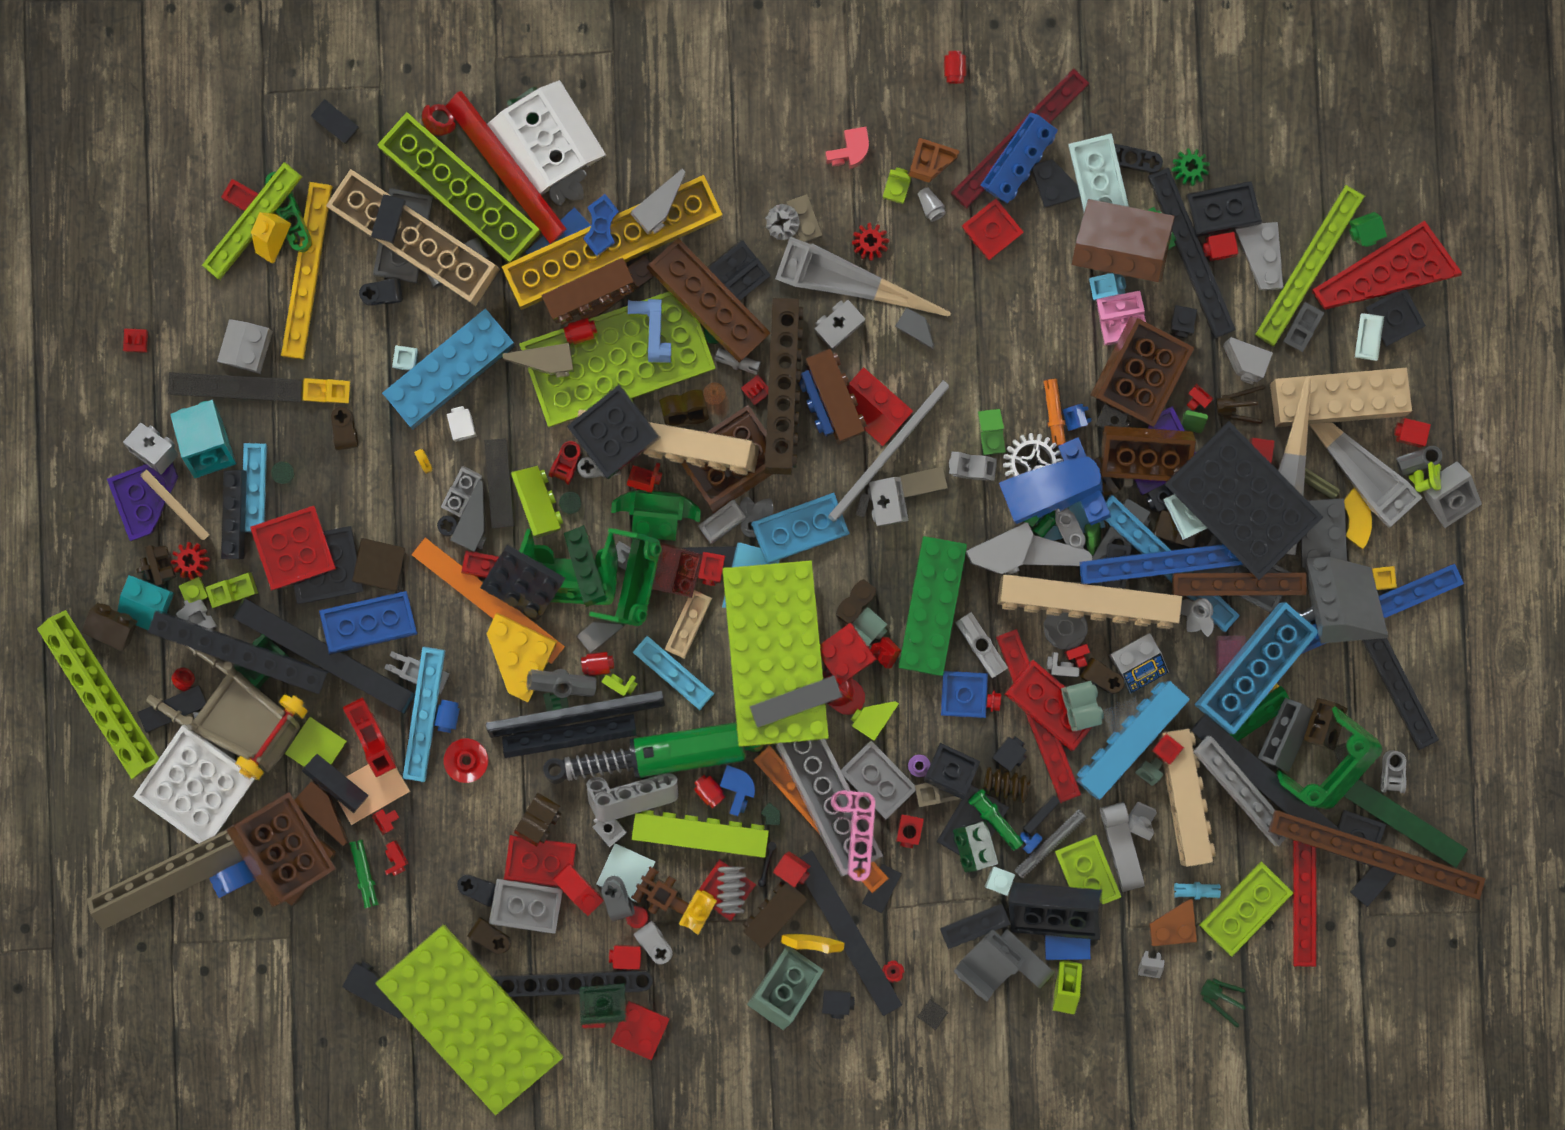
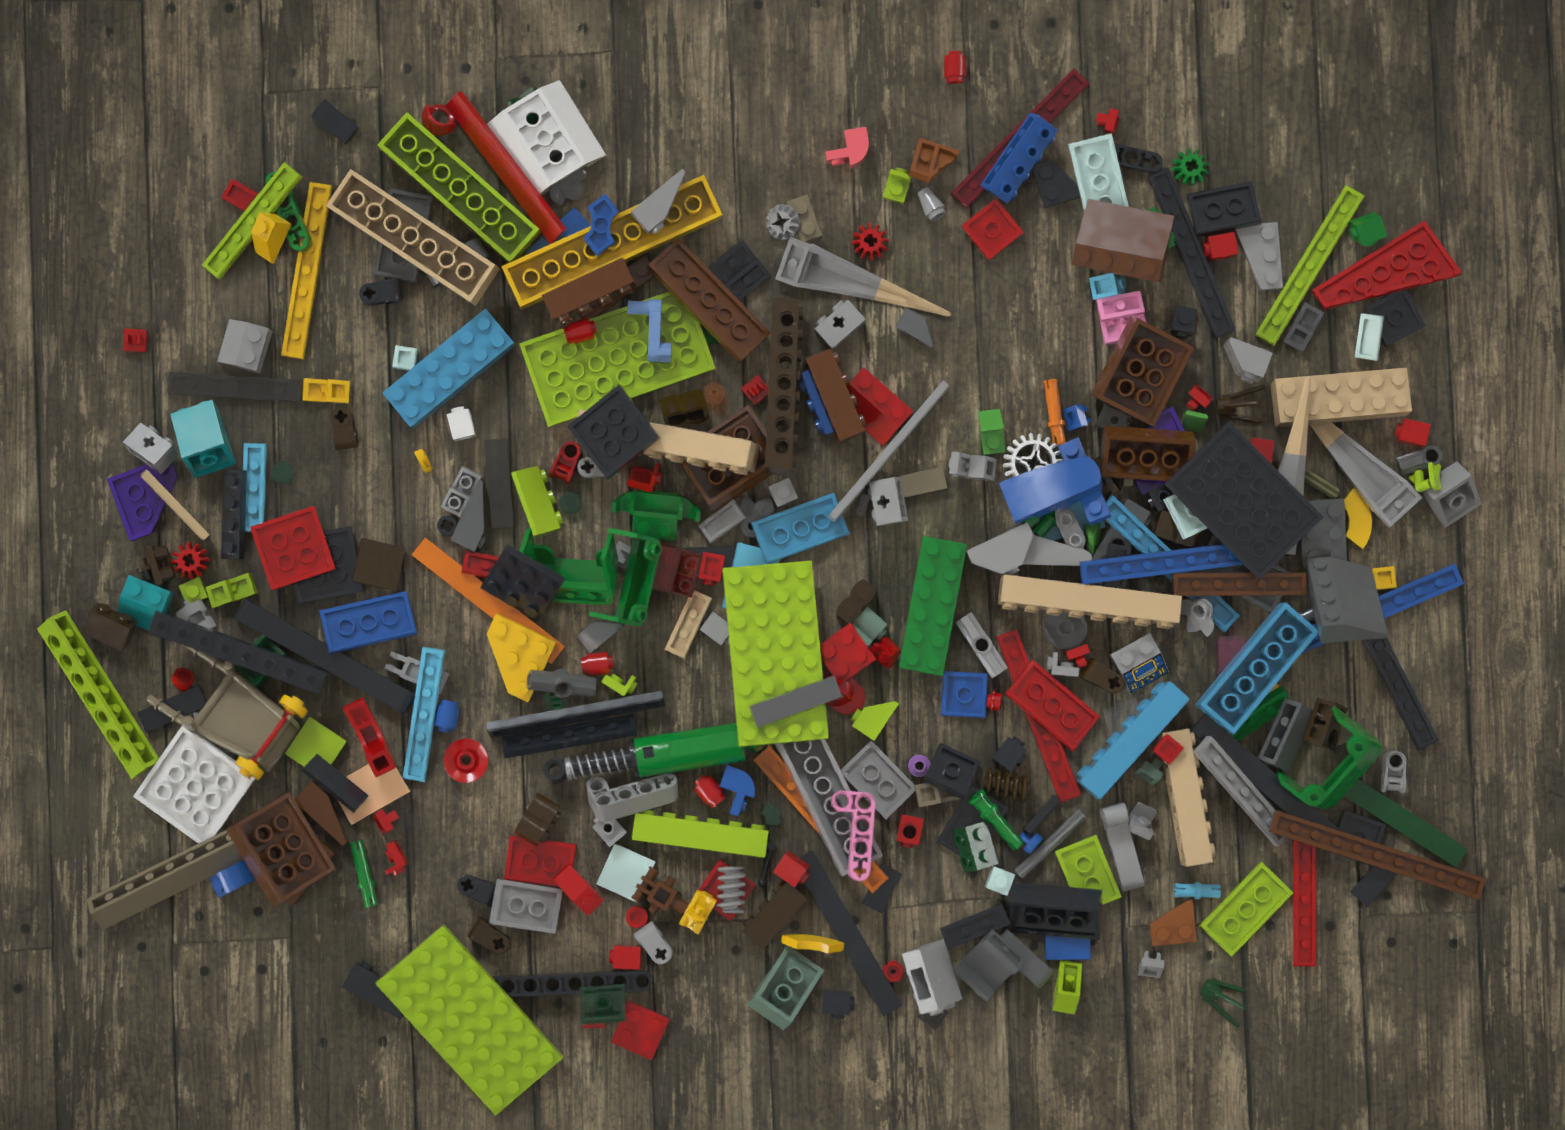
(388, 218): black tile -> none
(549, 360): dark tan slope -> none
(585, 566): dark green plate -> none
(617, 902): dark grey piece -> none
(673, 672): medium azure tile -> none
(716, 629): none -> light grey brick
(746, 364): light grey pin -> none
(783, 493): none -> light grey brick
(932, 977): none -> light grey piece
(1082, 706): sand green brick -> none
(1109, 121): none -> red tile

